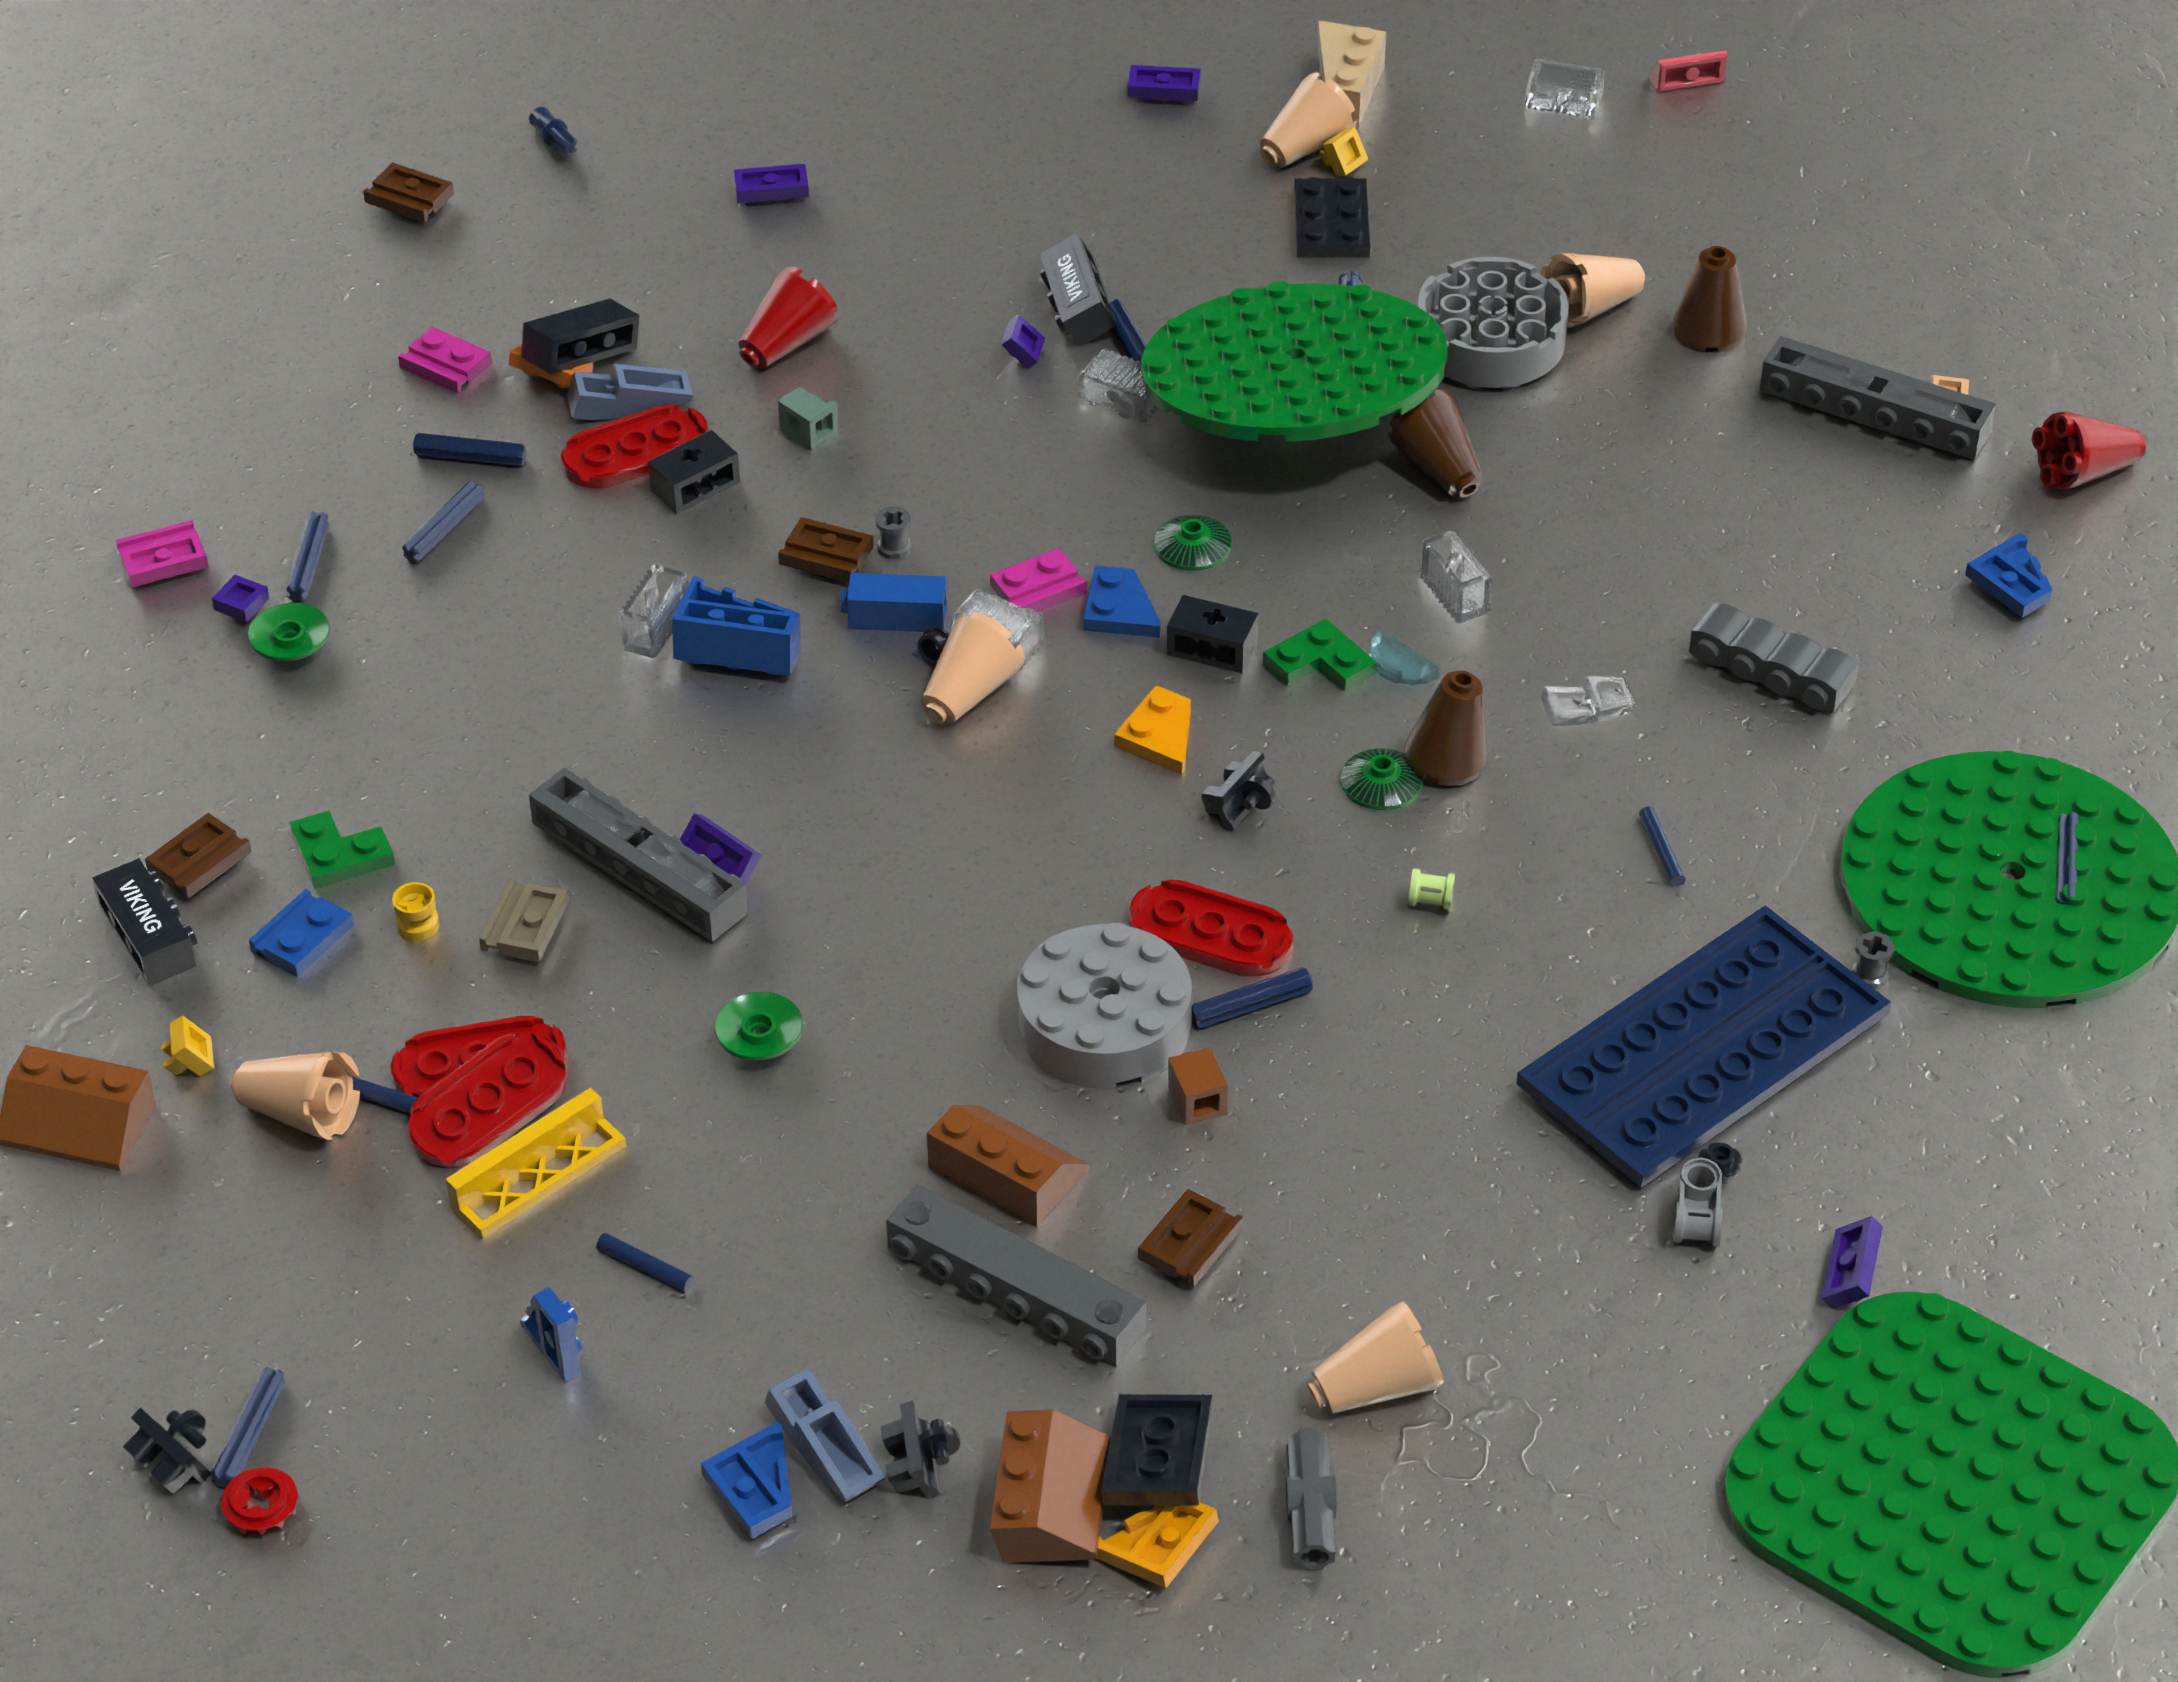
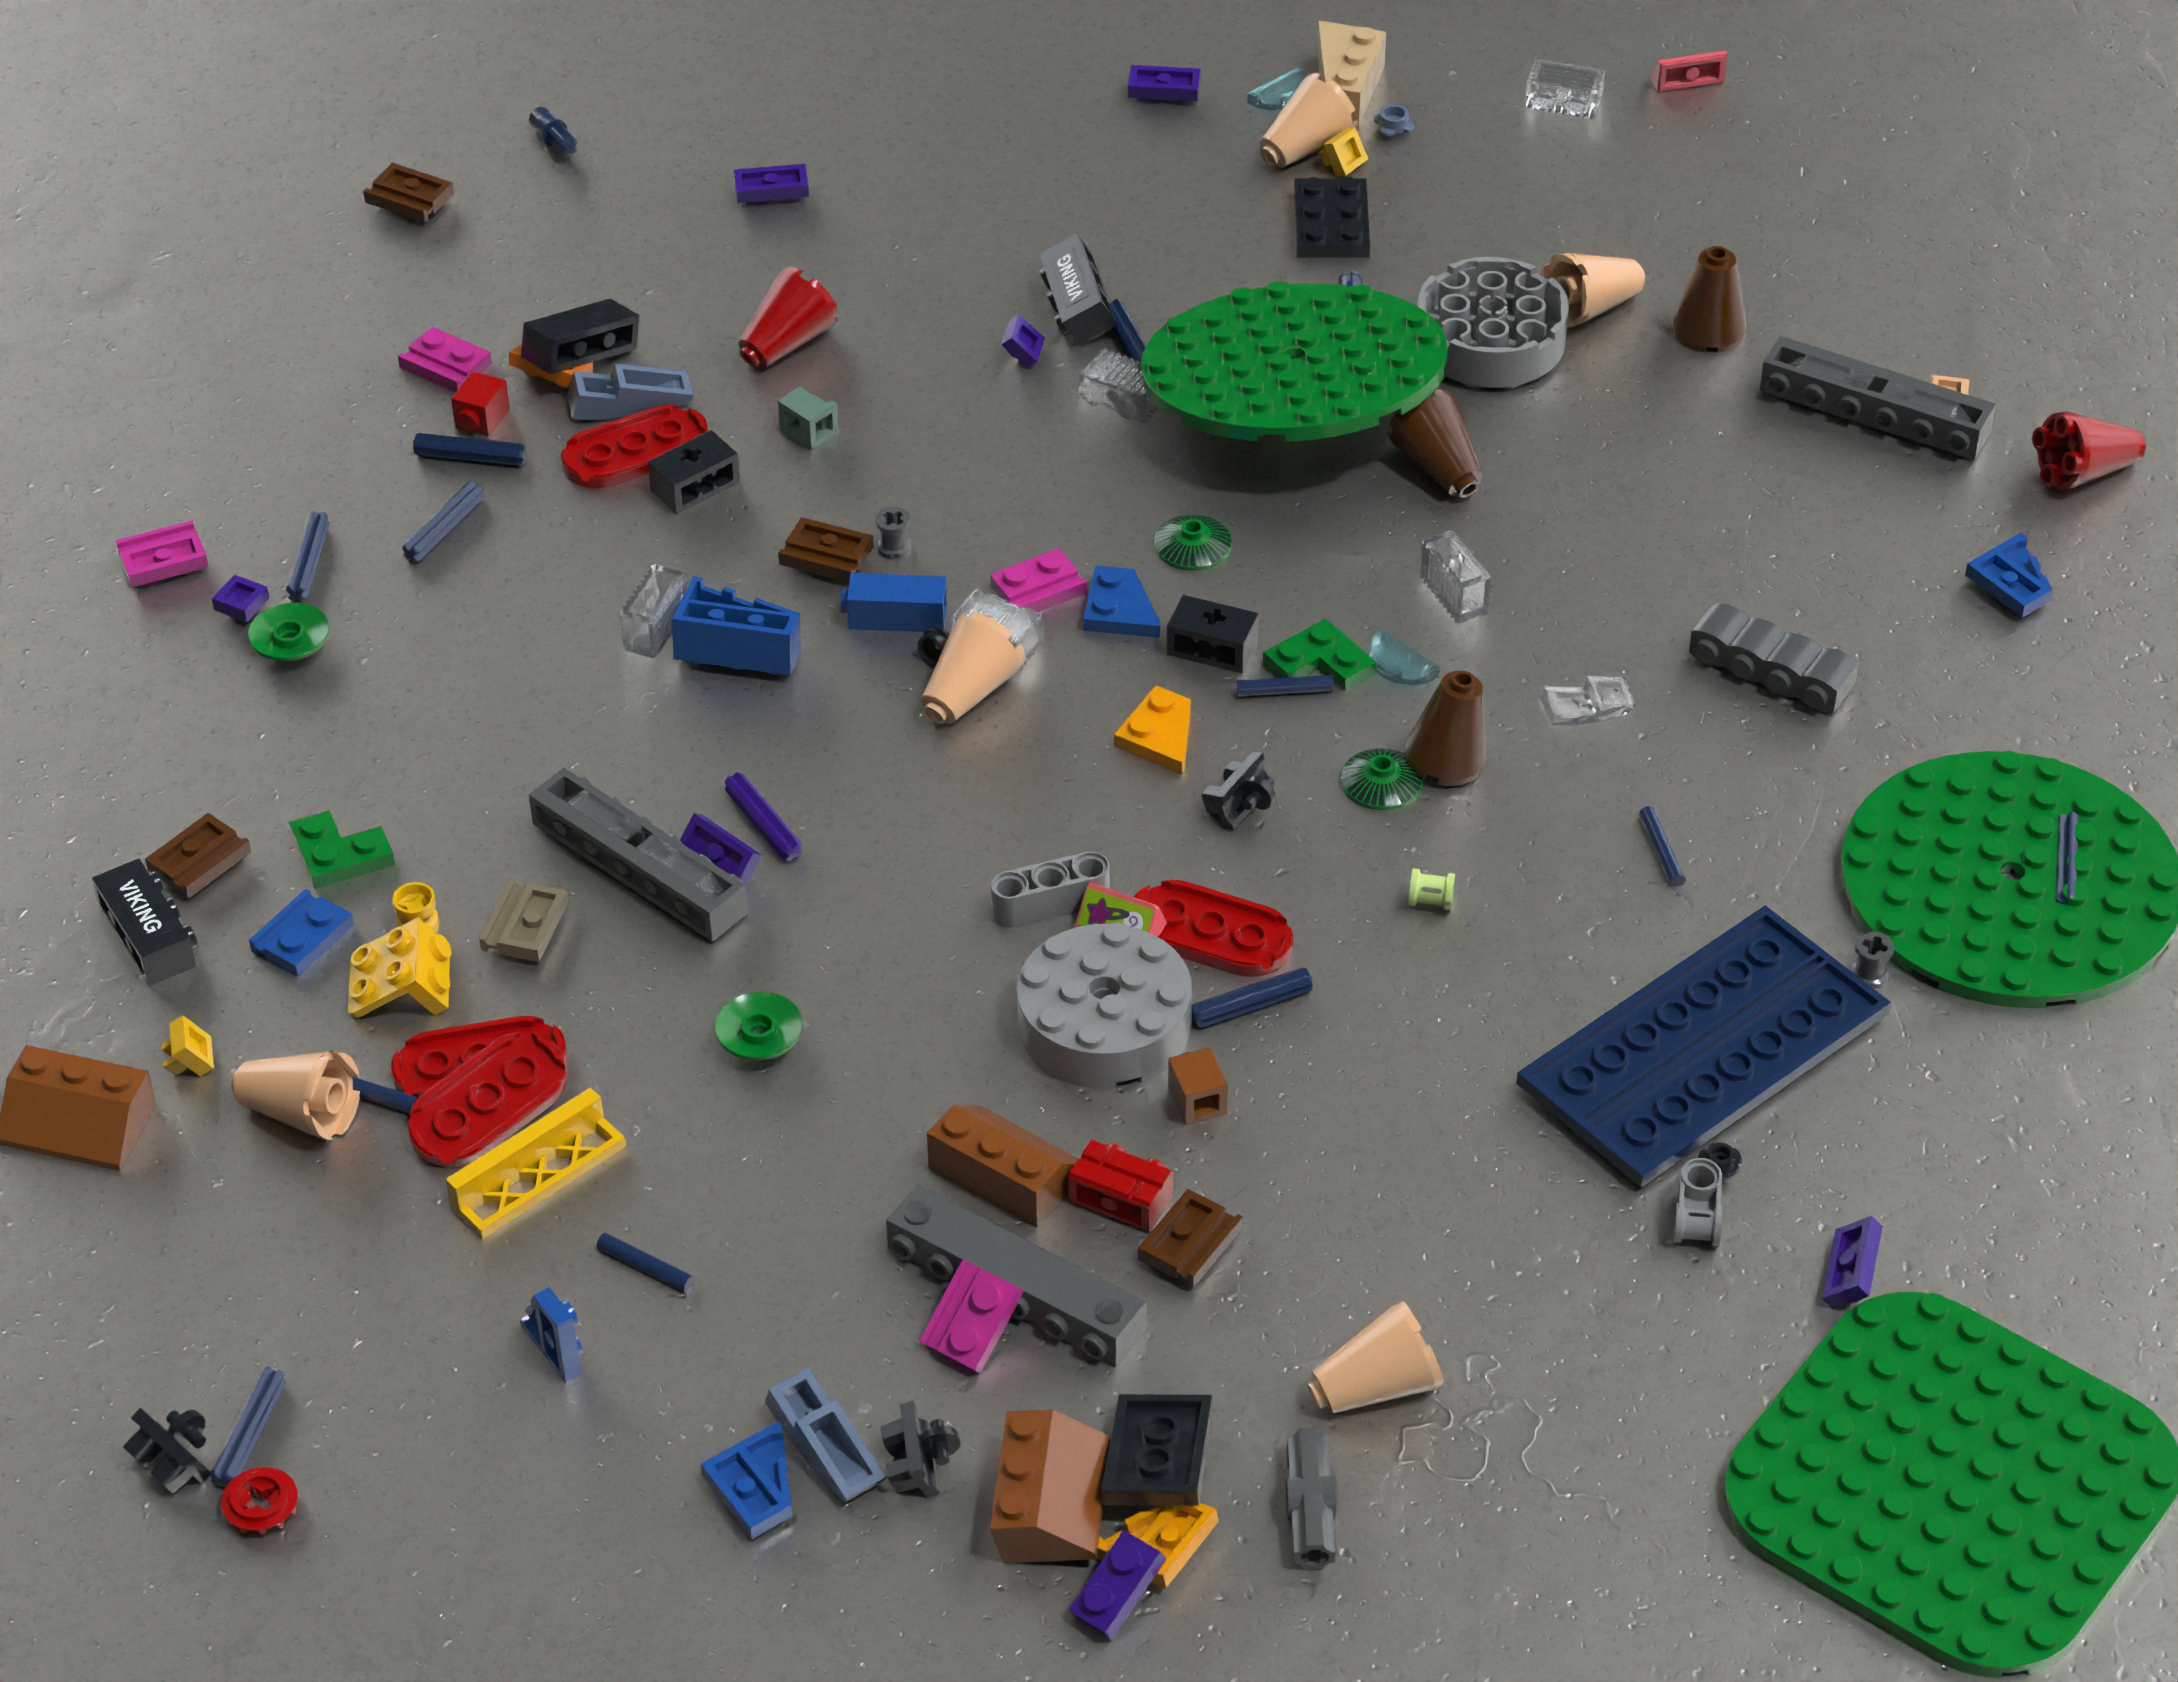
(401, 962): none -> yellow bracket
(480, 403): none -> red brick
(763, 816): none -> dark purple axle
(971, 1316): none -> dark pink plate
(1046, 888): none -> light grey beam
(1109, 906): none -> slope
(1117, 1584): none -> dark purple plate
(1121, 1184): none -> red brick
(1278, 91): none -> clear light blue tile
(1284, 685): none -> dark blue piece
(1393, 120): none -> sand blue plate

